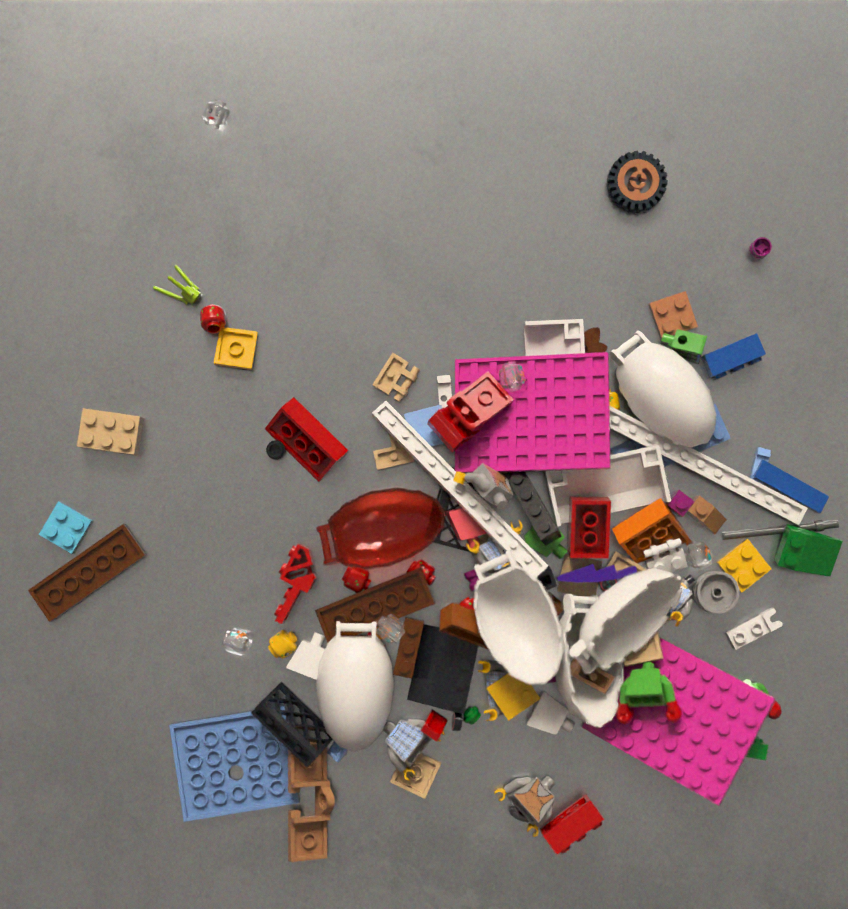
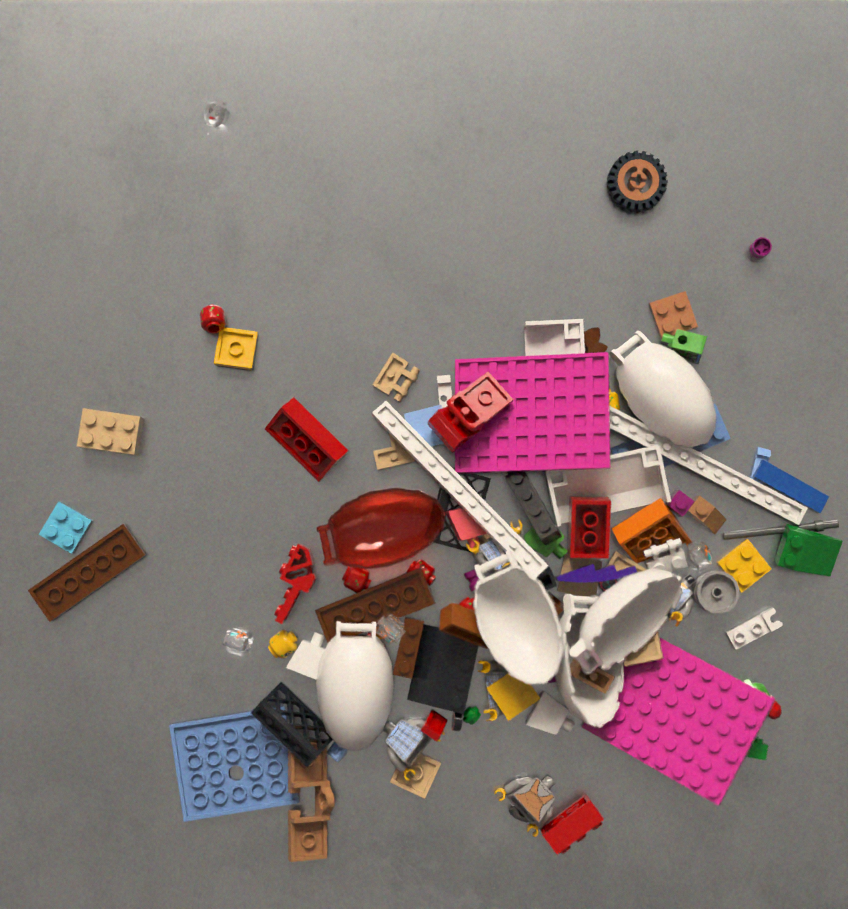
(189, 294): lime plant -> none
(275, 449): black plate -> none
(489, 483): light grey torso -> none
(511, 376): clear head -> none
(647, 688): bright green torso -> none
(733, 356): blue brick -> none

